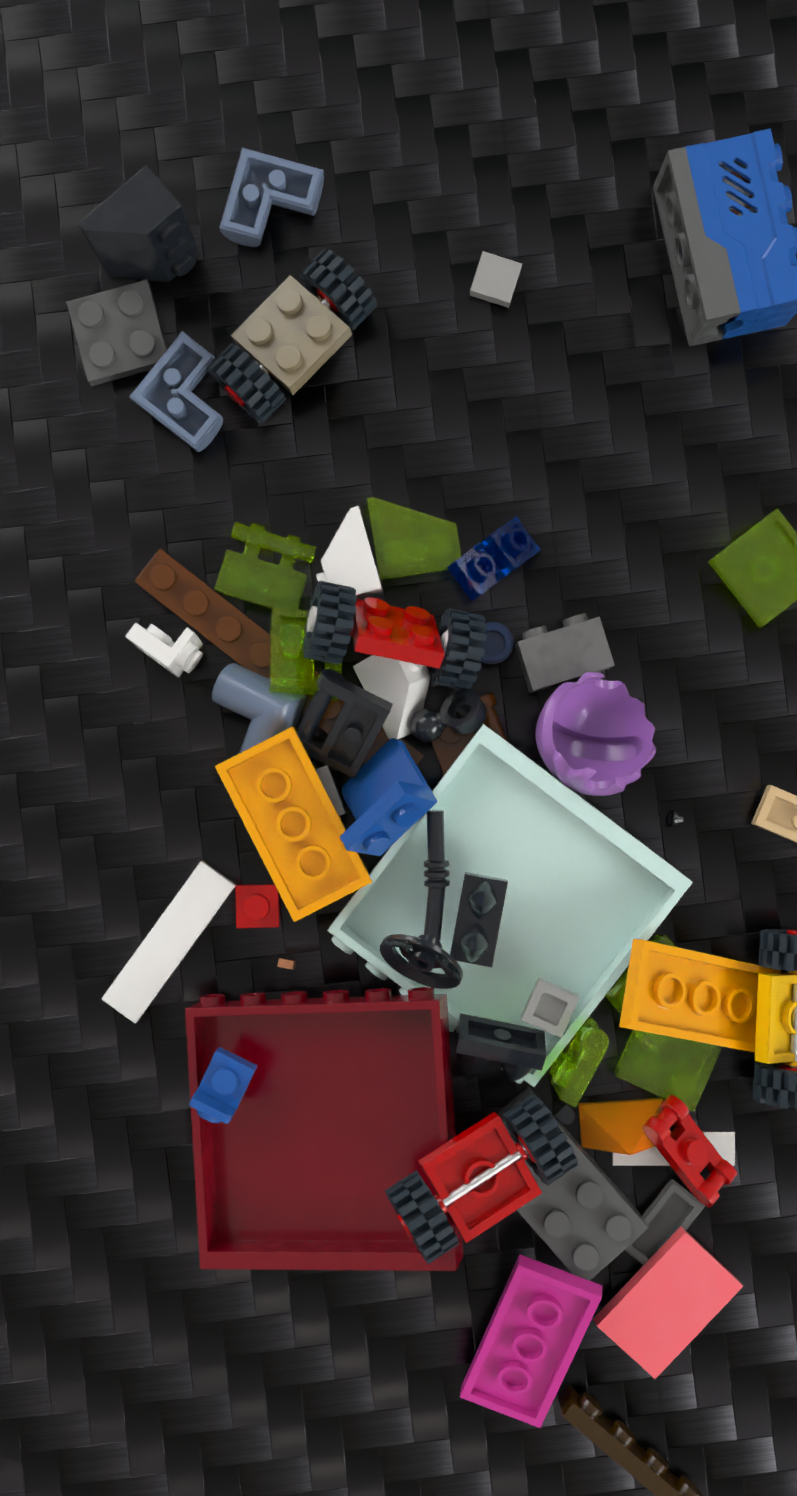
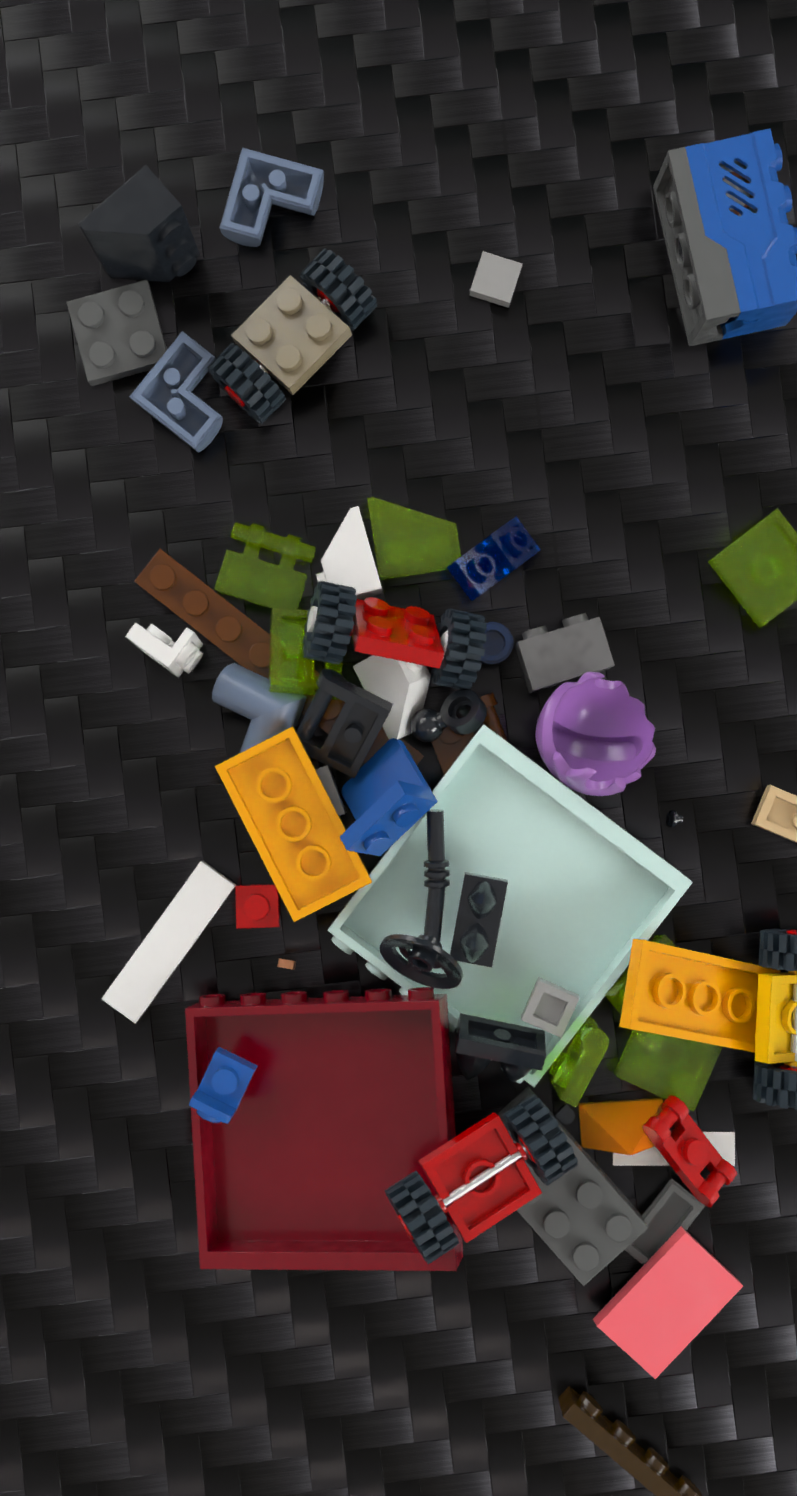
(530, 1340): dark pink plate -> none

